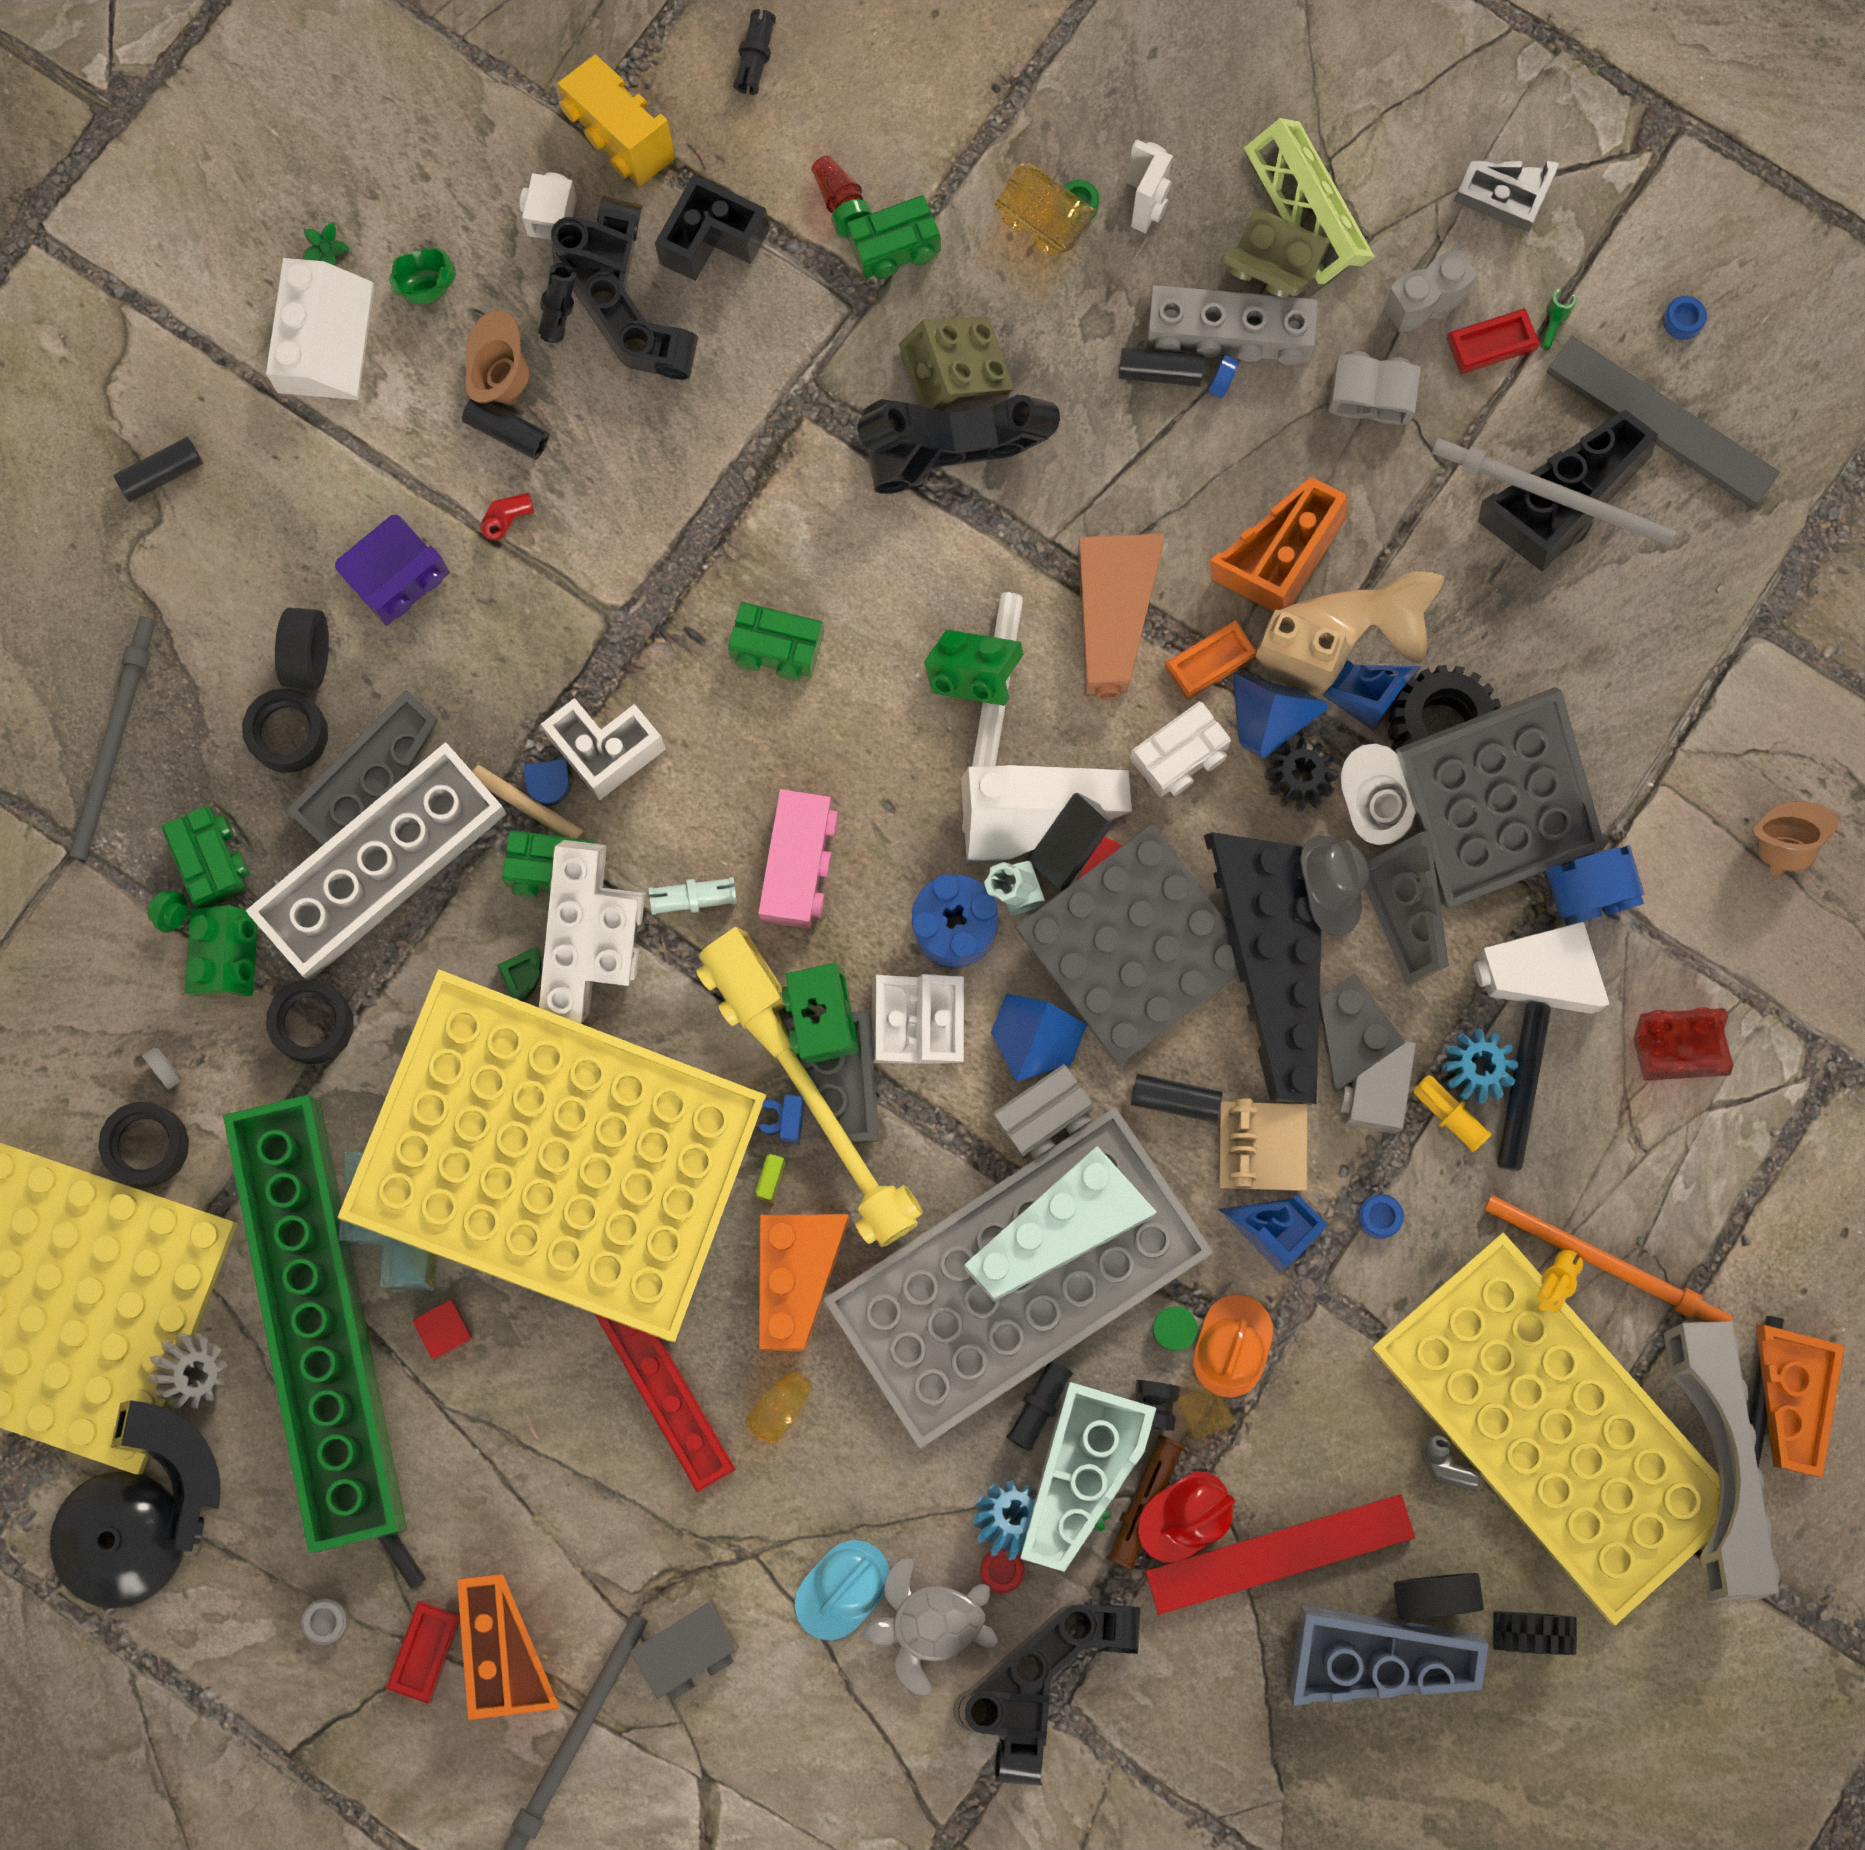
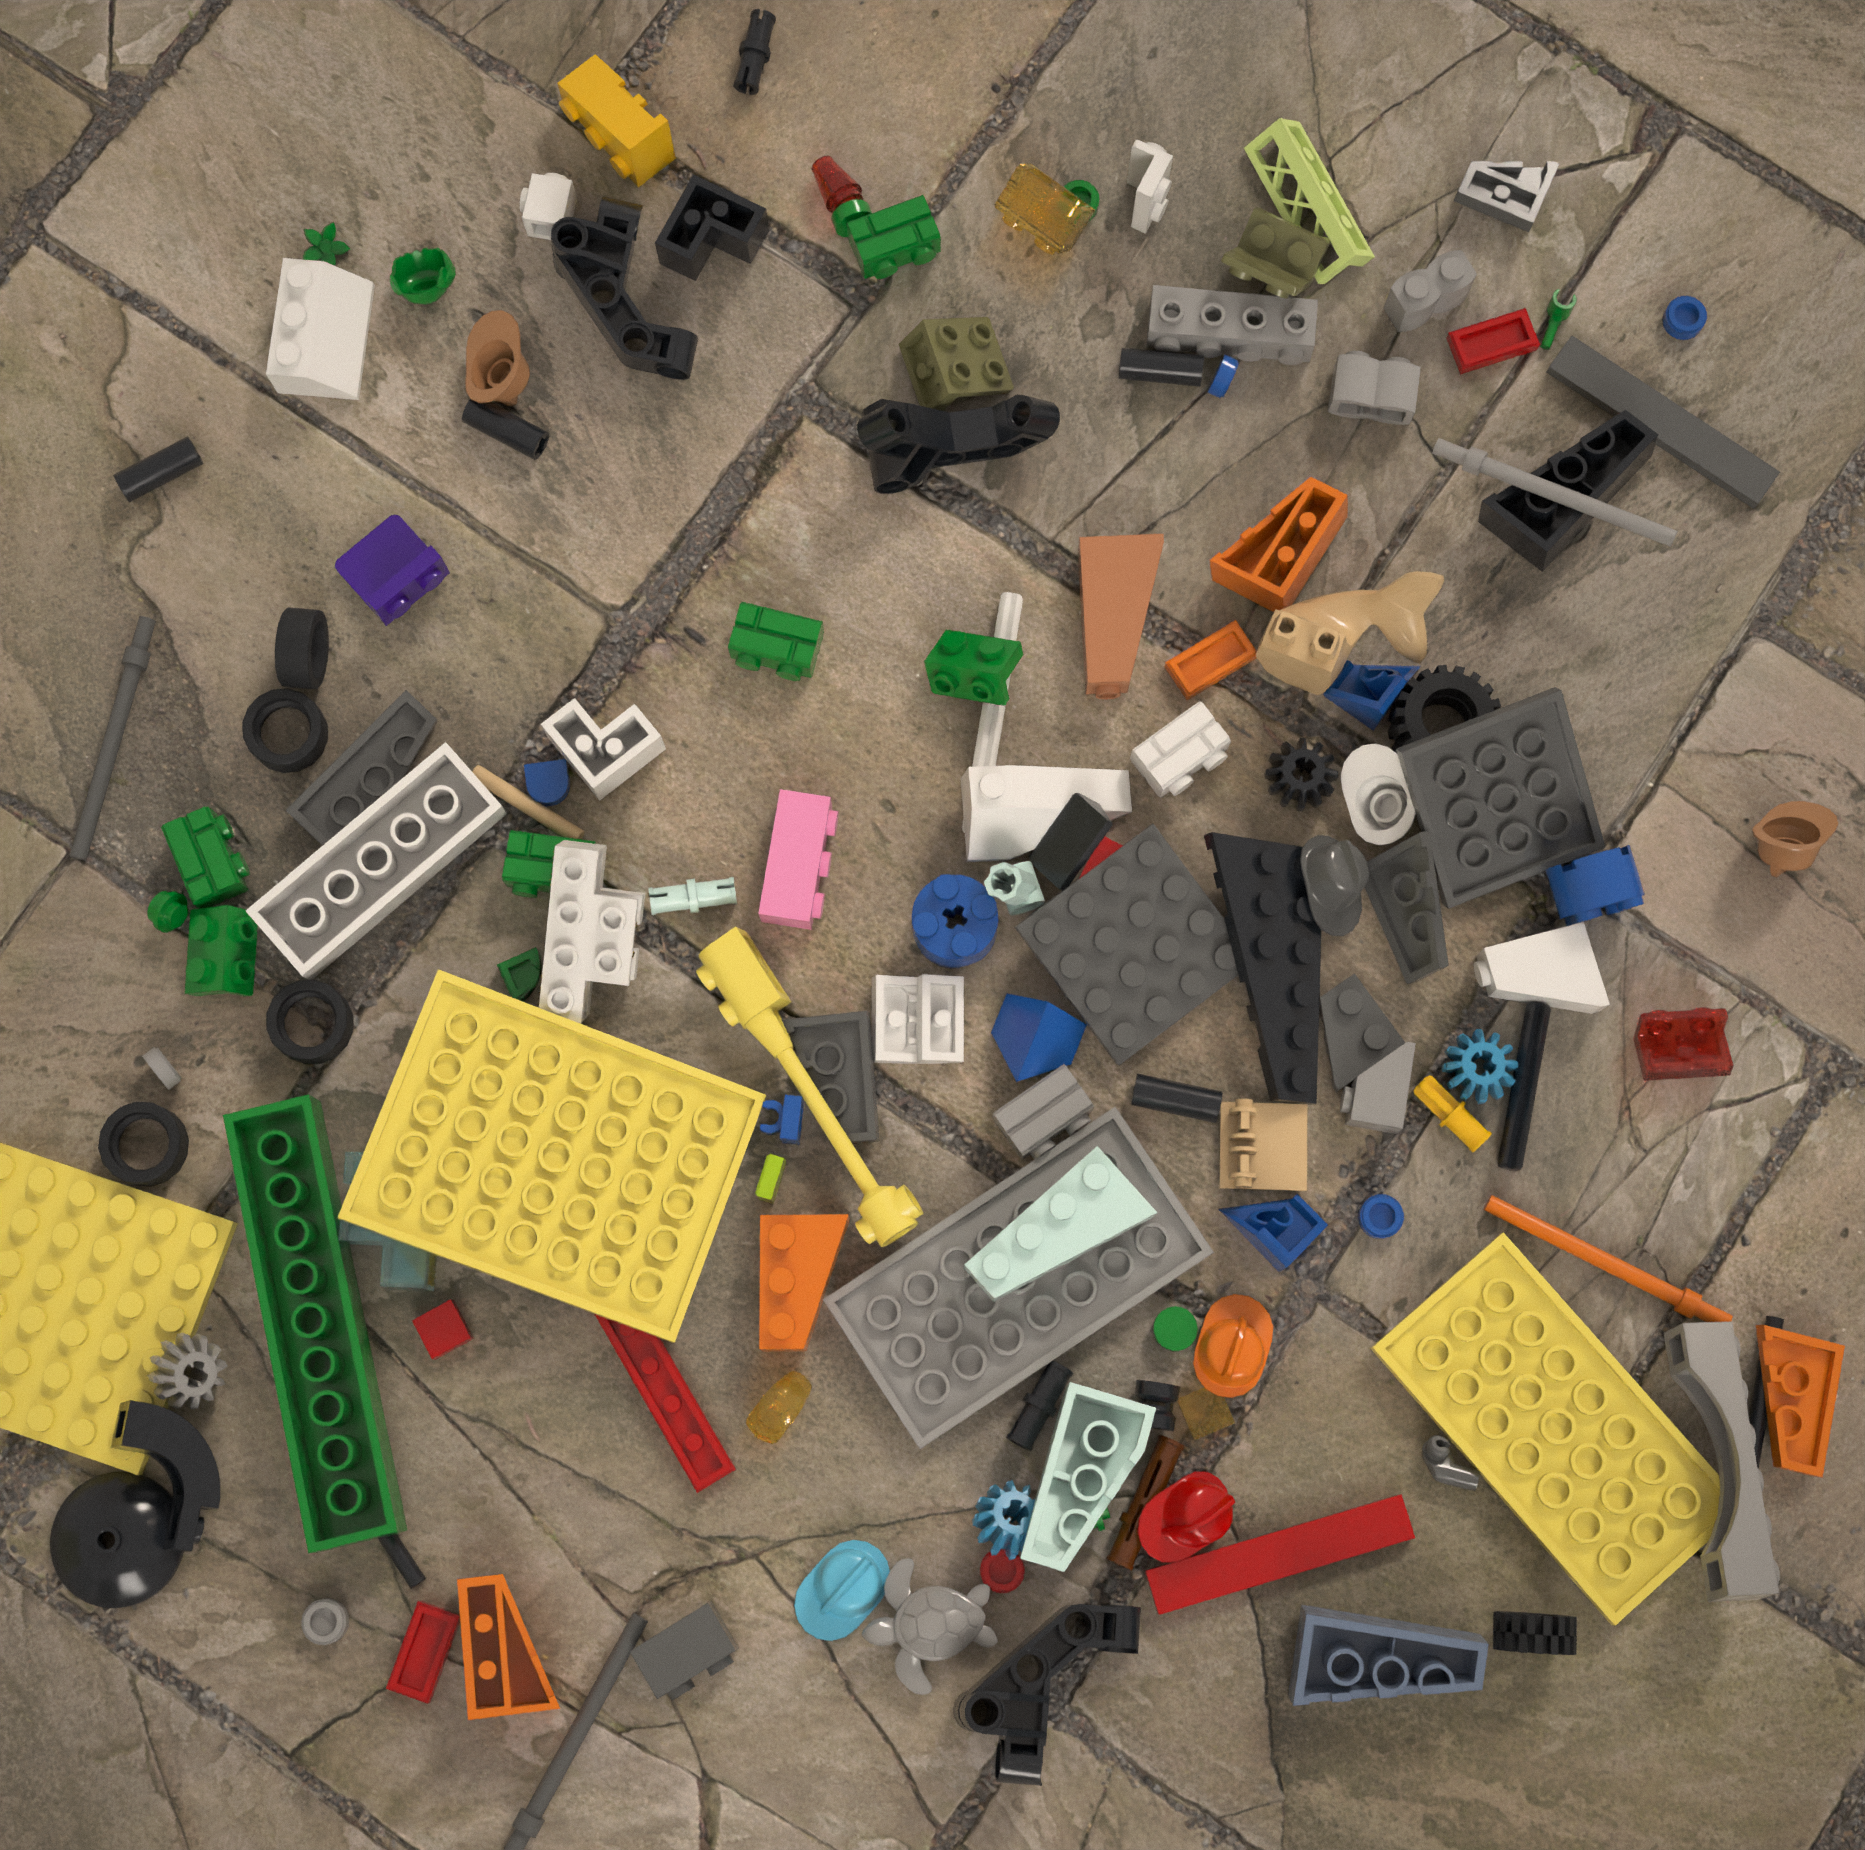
(501, 514): red arm -> none
(557, 302): black pin -> none
(836, 1031): green brick -> none
(1271, 713): blue slope -> none
(1438, 1596): black tyre -> none
(1559, 1281): yellow axle -> none

